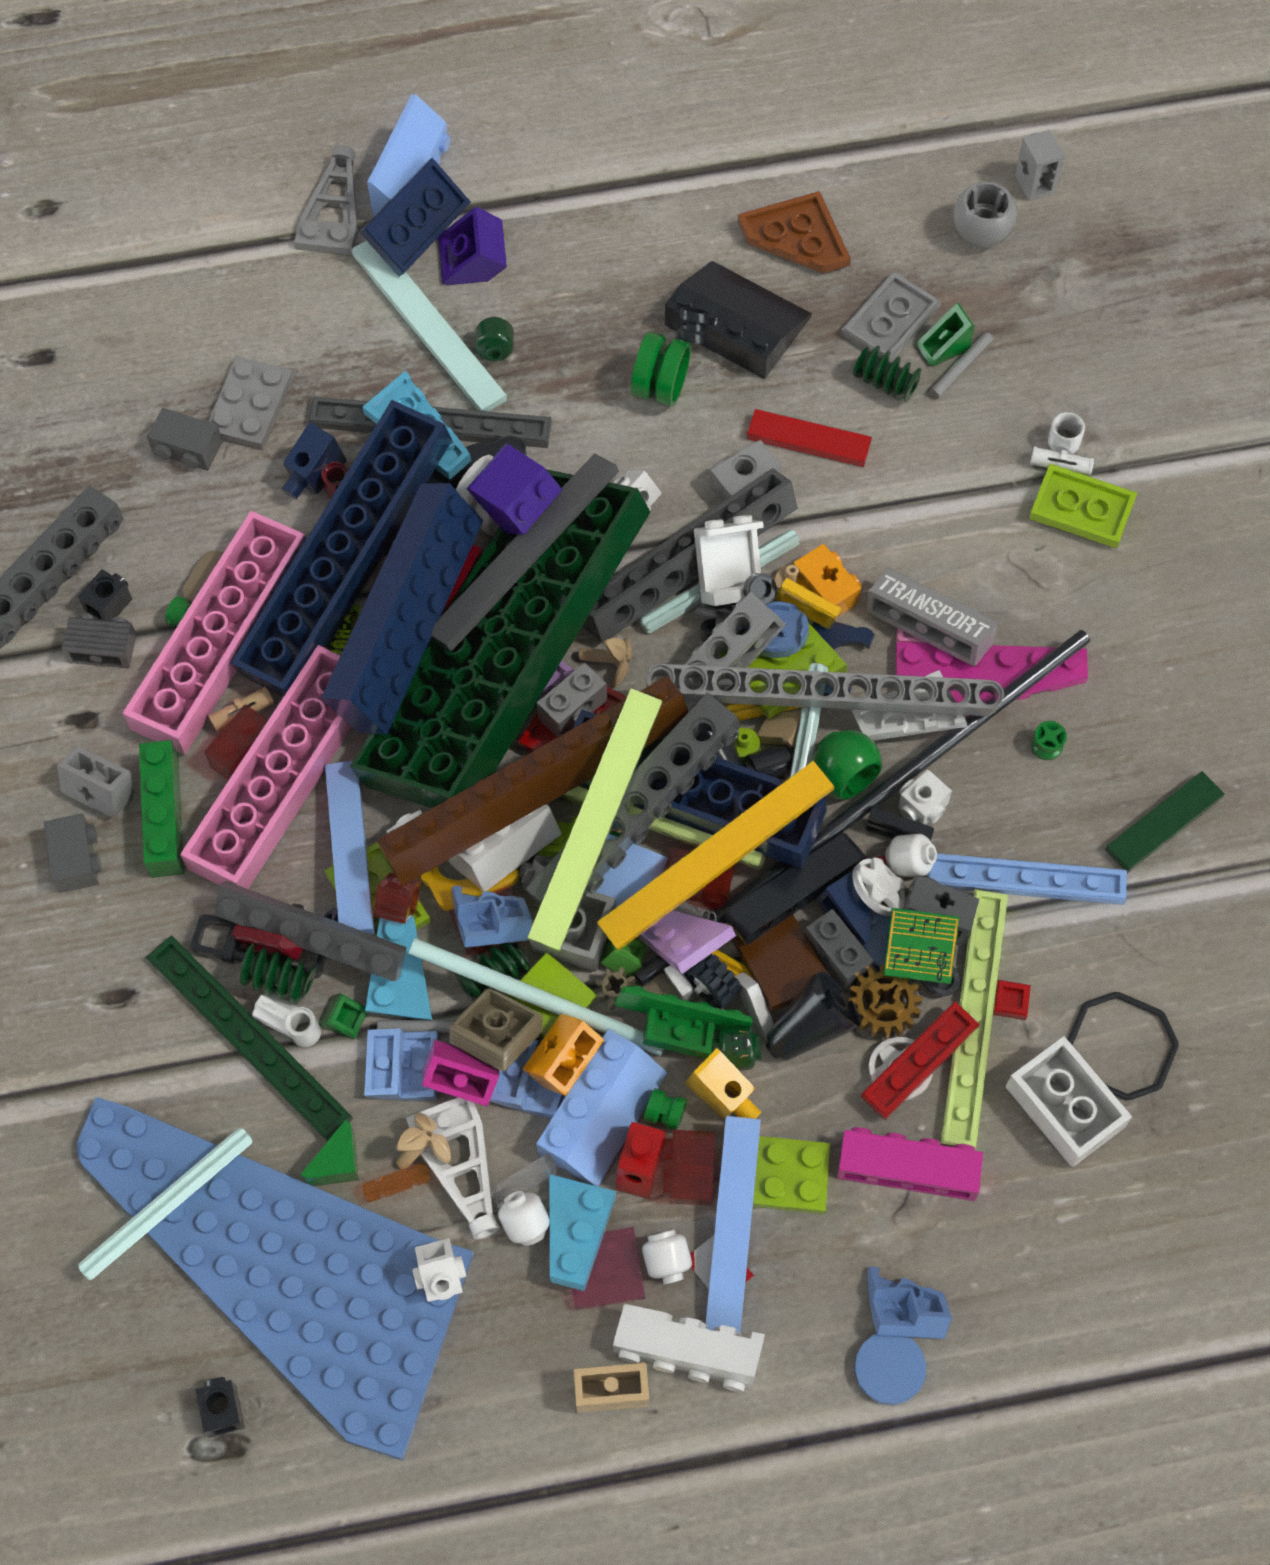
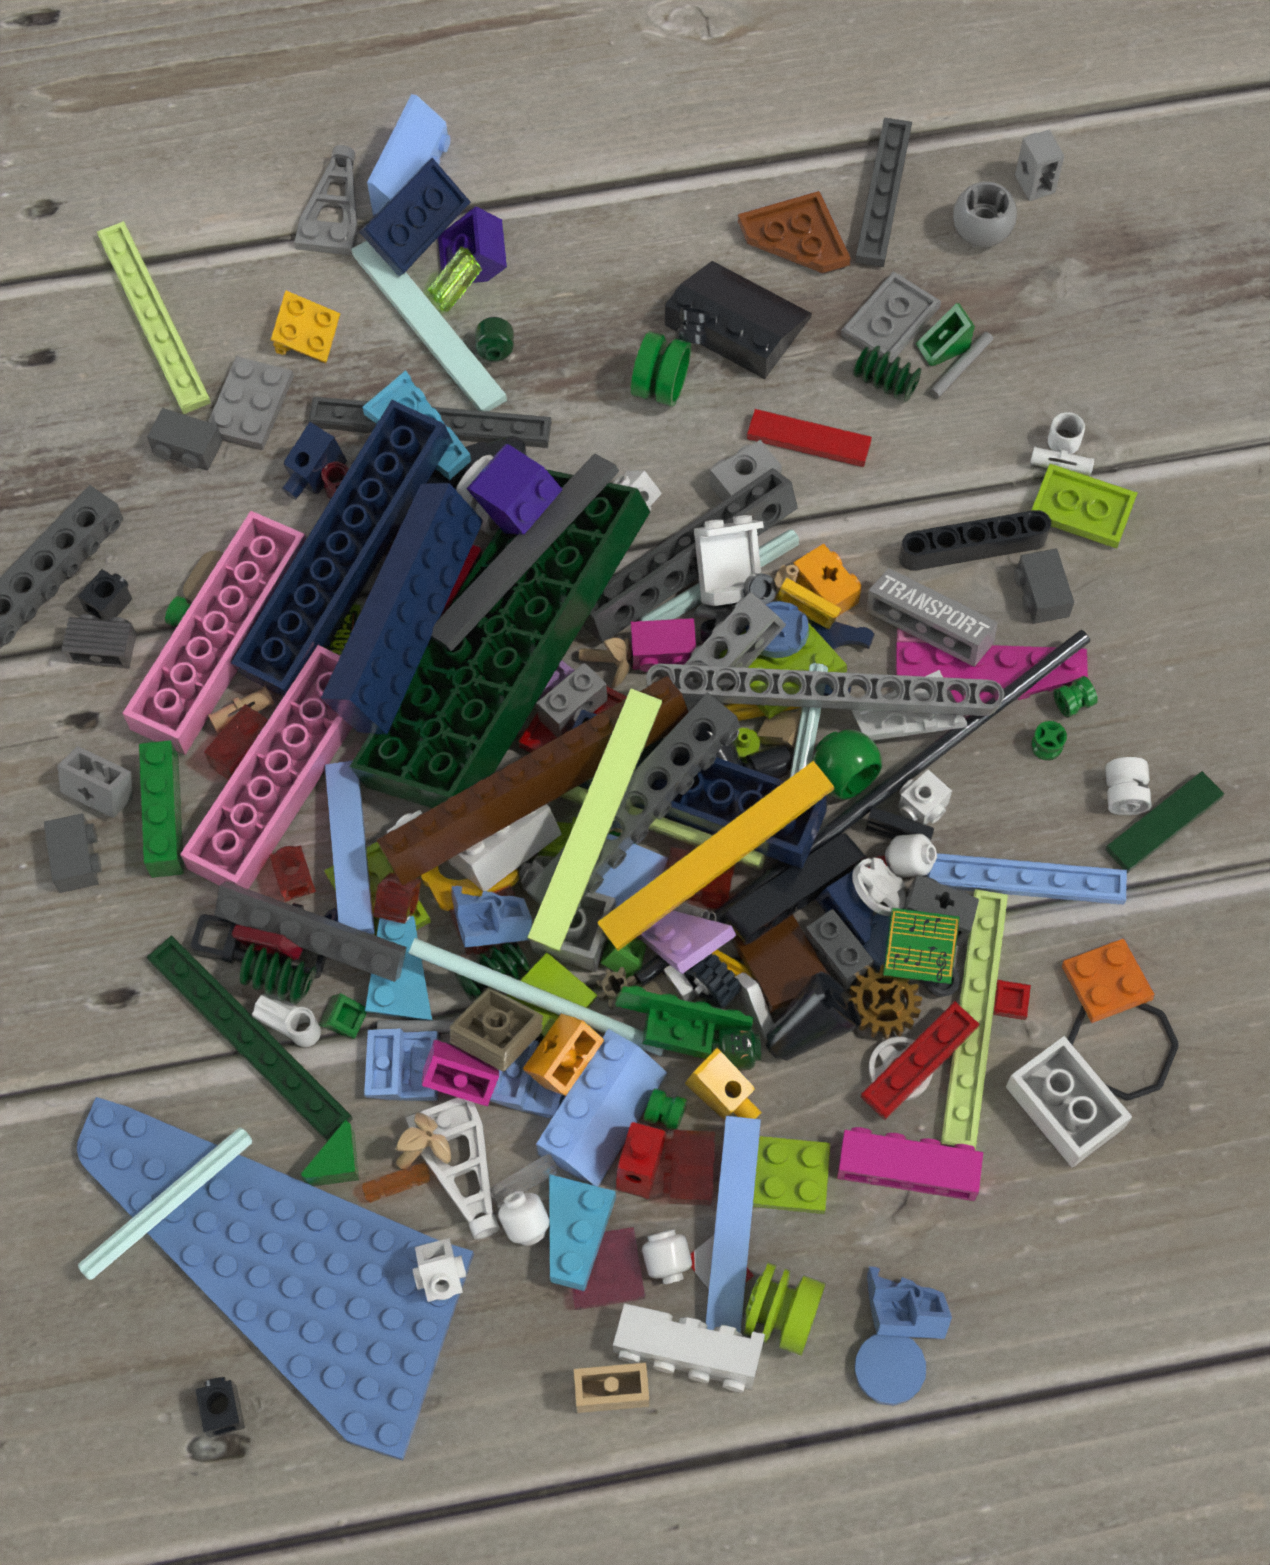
(153, 318): none -> yellowish green tile
(292, 885): none -> clear red brick
(304, 327): none -> yellow hinge
(452, 276): none -> clear neon green tile
(662, 642): none -> dark pink brick
(784, 1308): none -> lime wheel
(883, 192): none -> dark grey plate
(964, 550): none -> black beam
(1044, 586): none -> dark grey brick
(1073, 697): none -> green wheel
(1107, 980): none -> orange plate
(1128, 787): none -> white wheel

